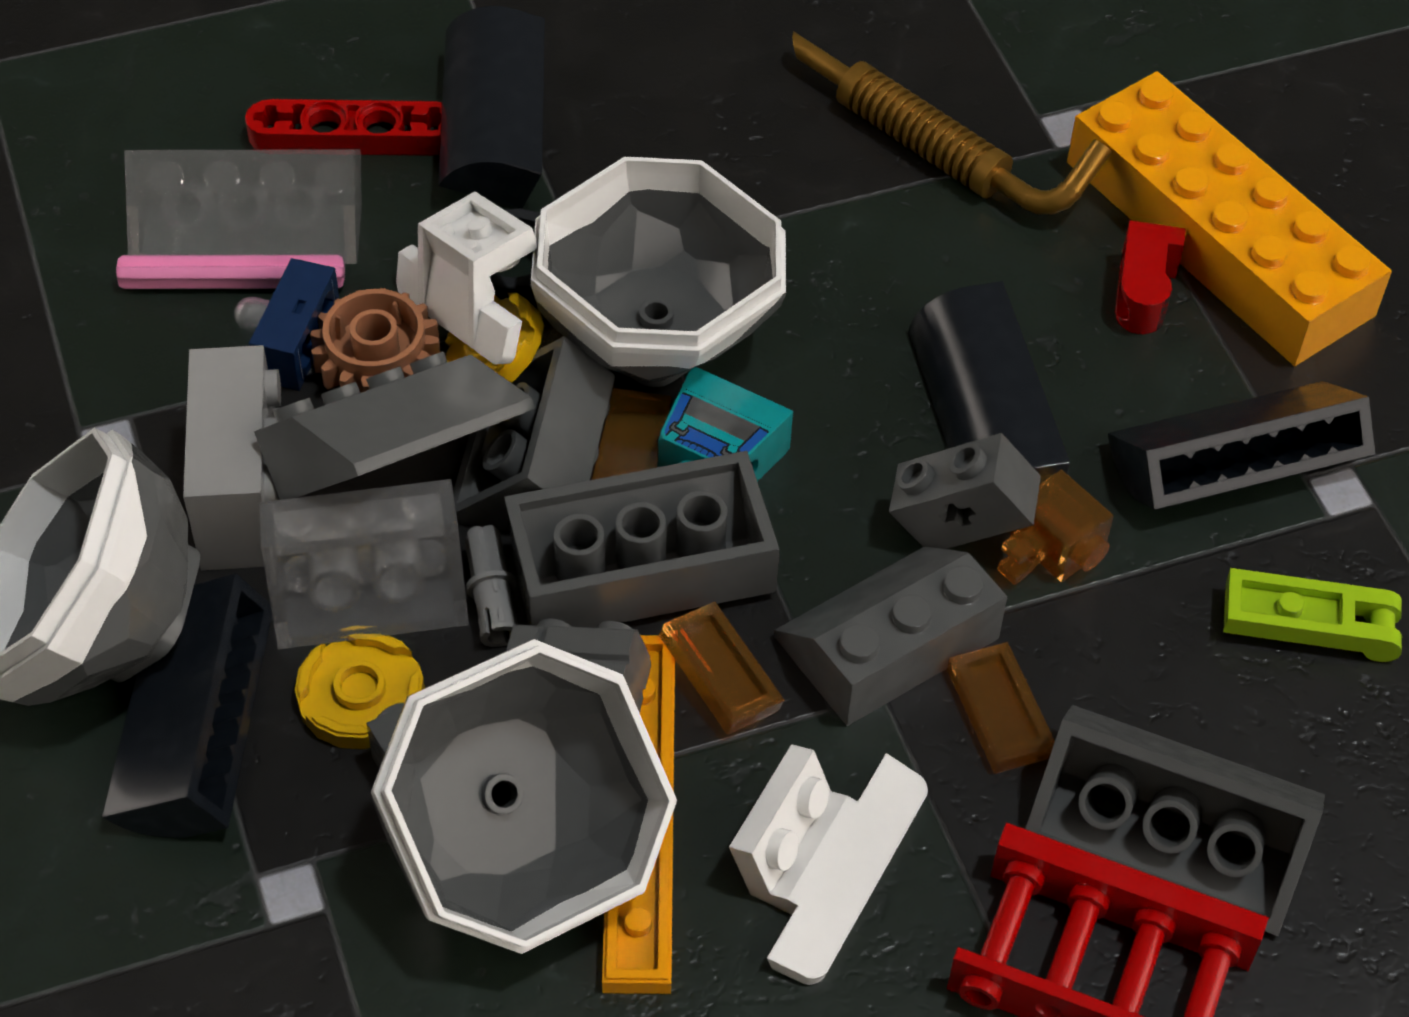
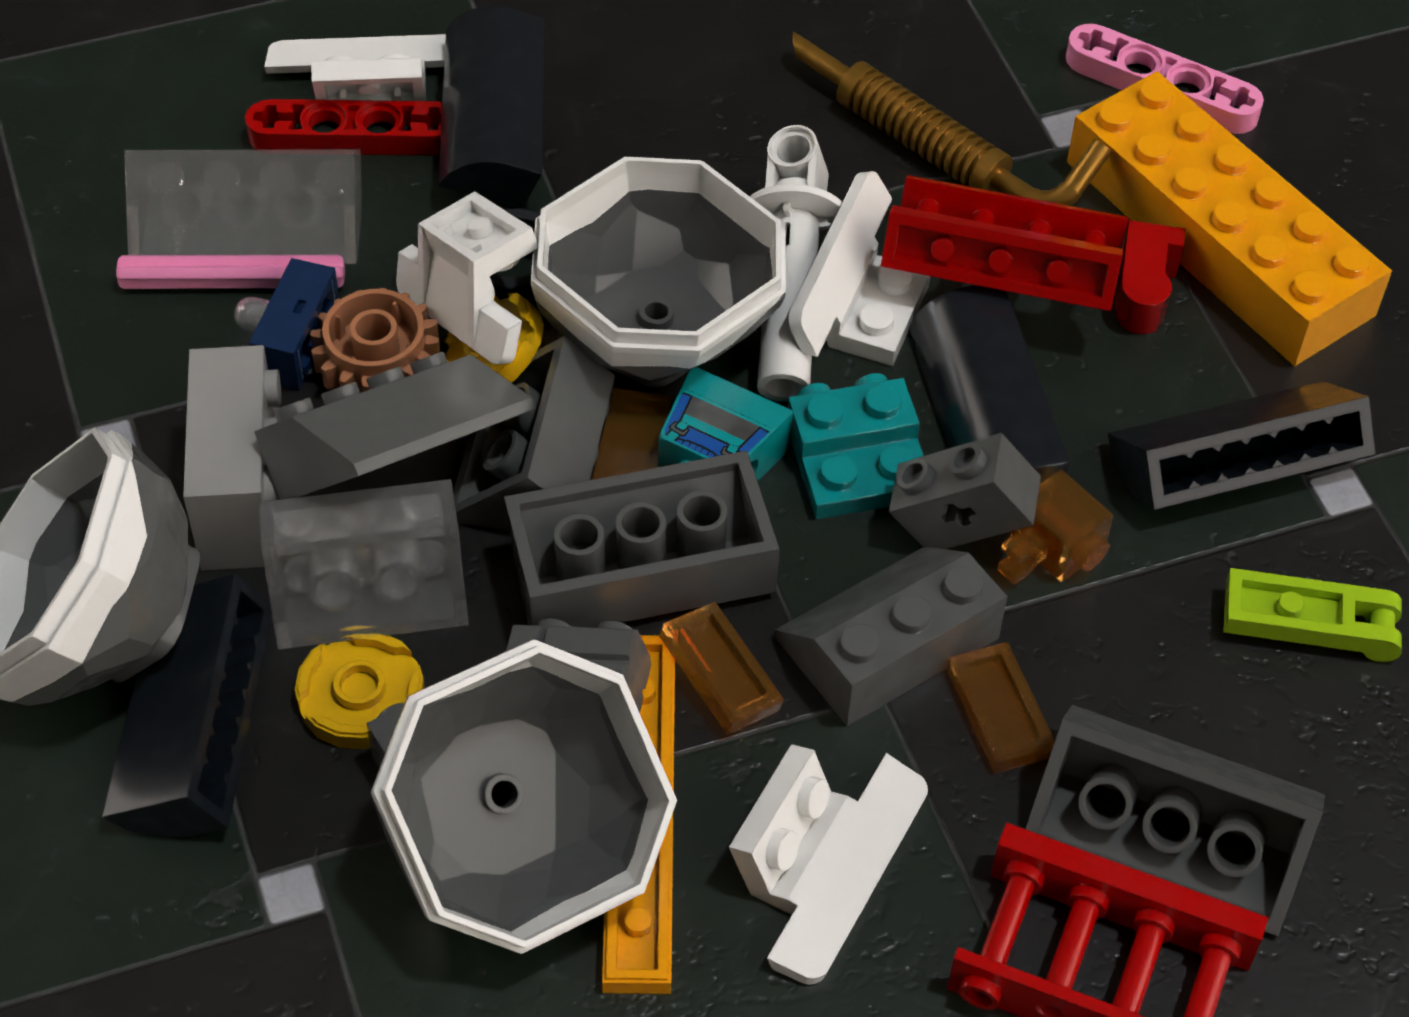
(361, 66): none -> white plate
(490, 585): light grey axle -> none
(800, 199): none -> white piece
(846, 290): none -> white plate
(853, 442): none -> teal plate
(1006, 242): none -> red fence
(1109, 43): none -> bright pink beam

